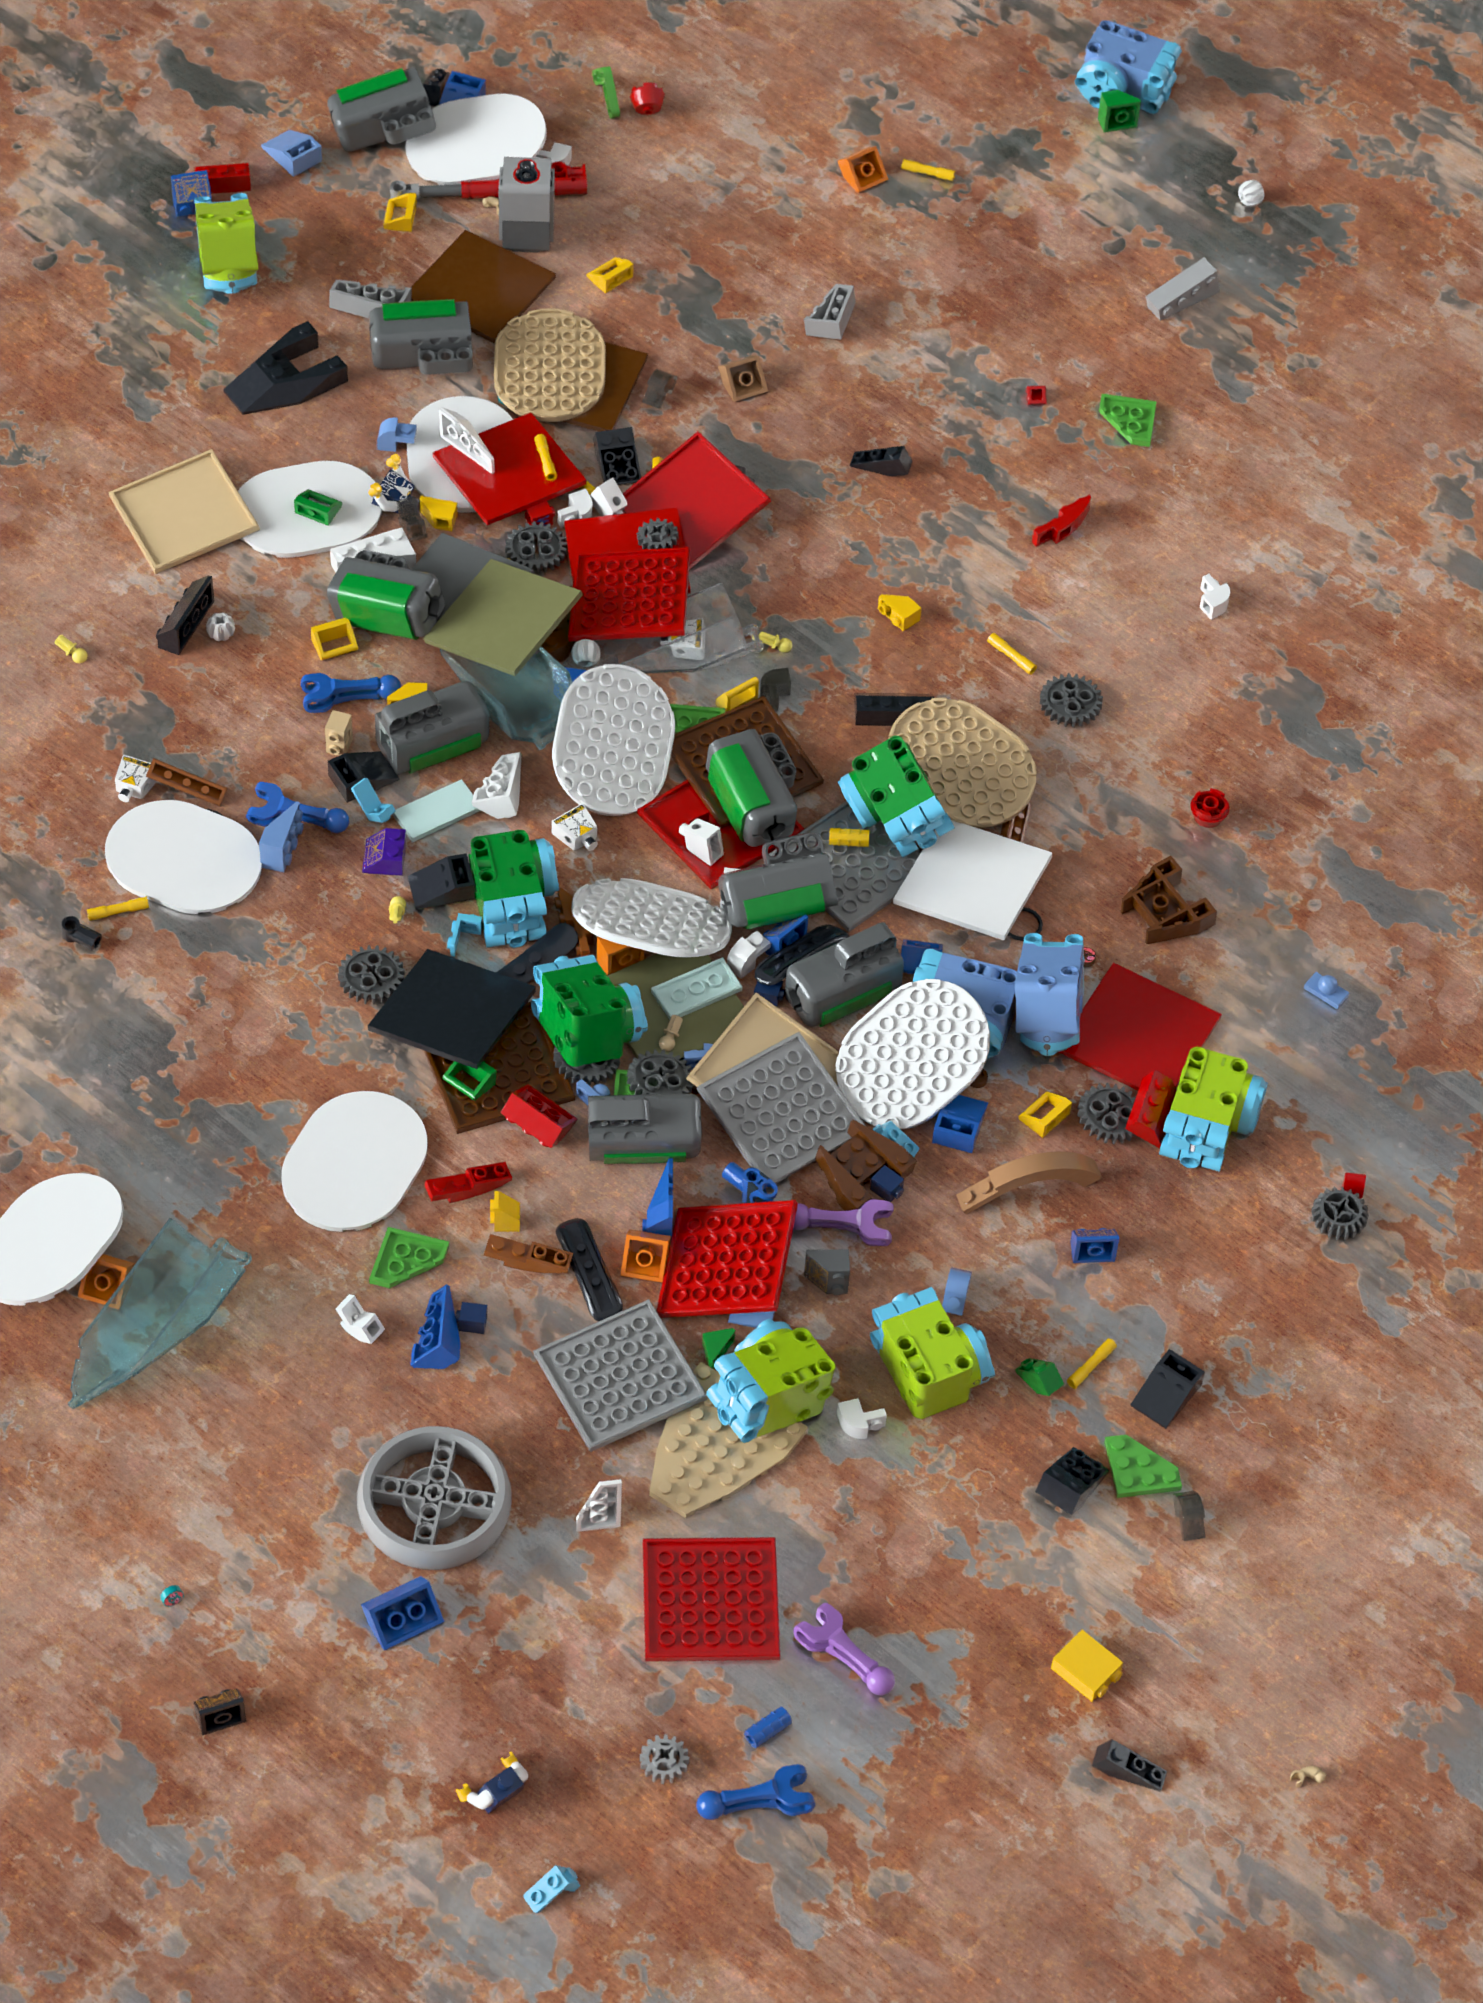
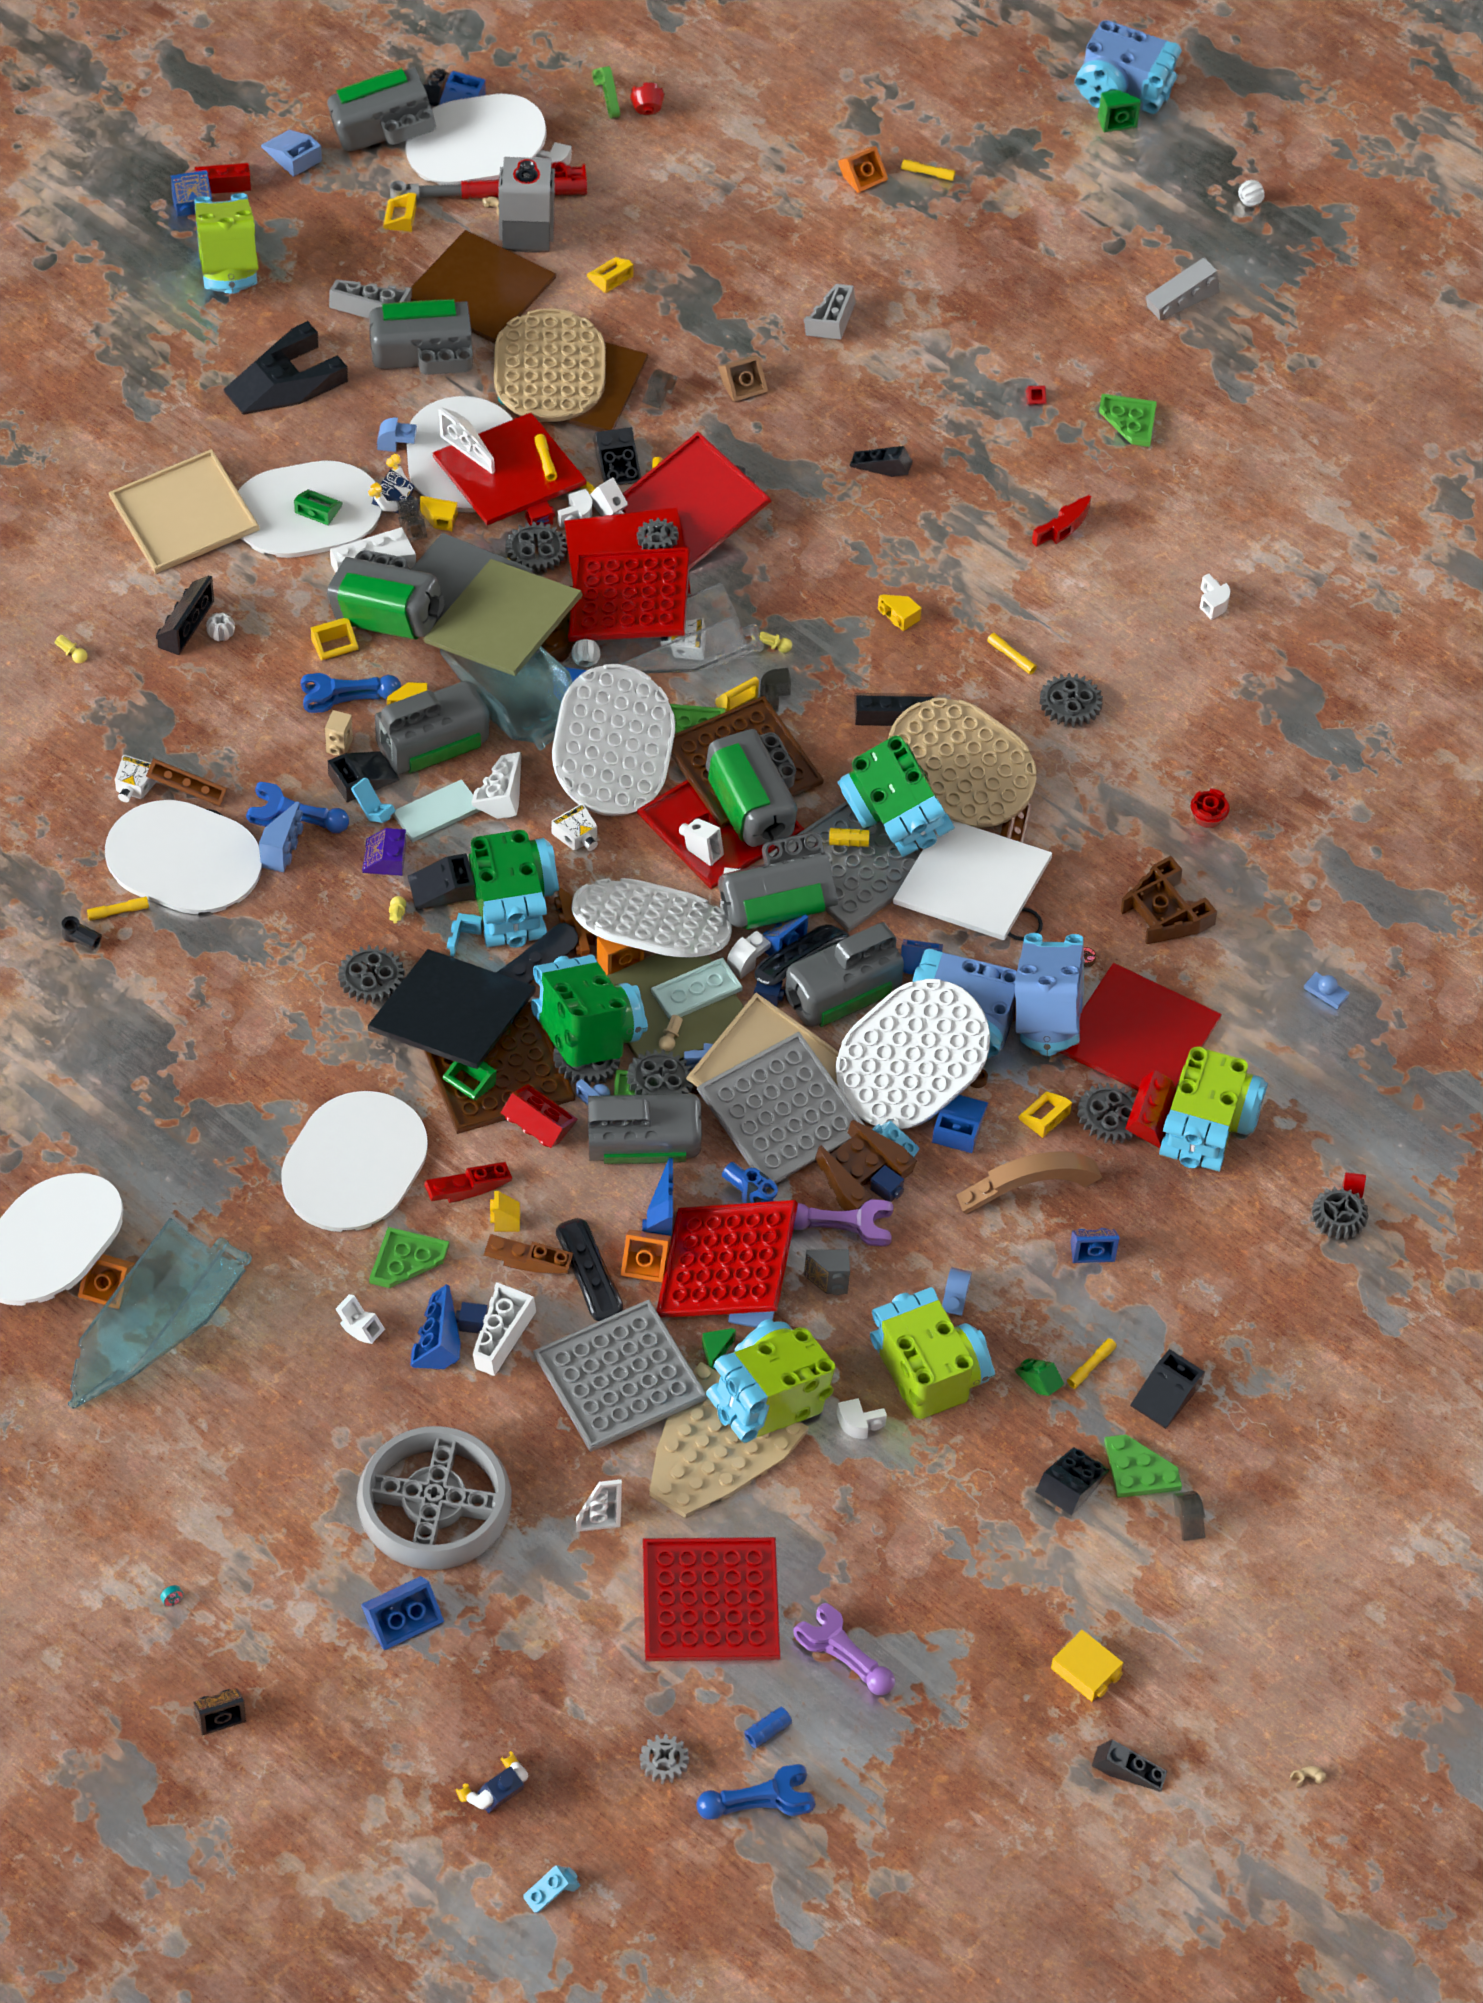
(503, 1325): none -> white wedge

